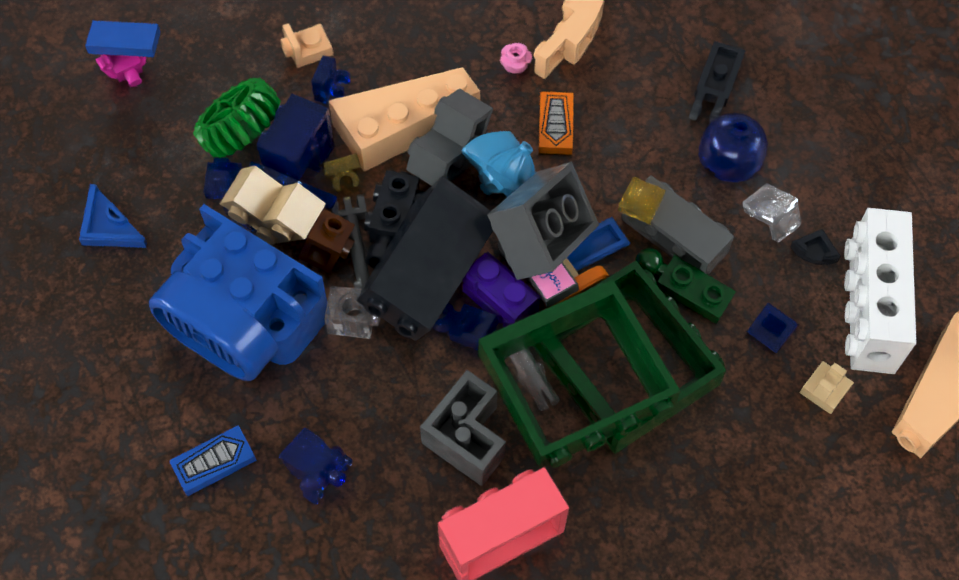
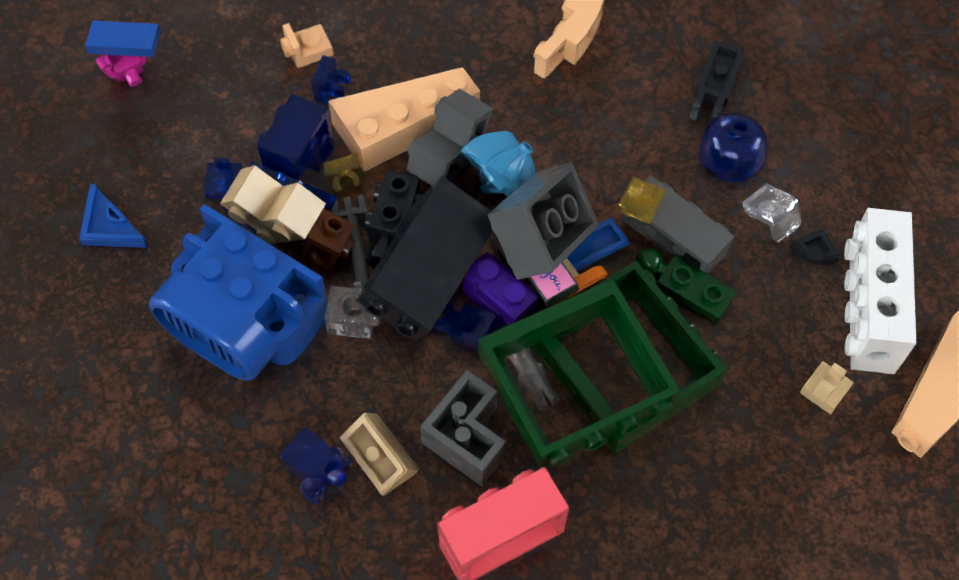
(212, 460): tile -> none
(236, 117): green gear -> none
(378, 453): none -> tan slope
(518, 63): bright pink plate -> none
(556, 123): tile -> none
(773, 327): clear blue slope -> none

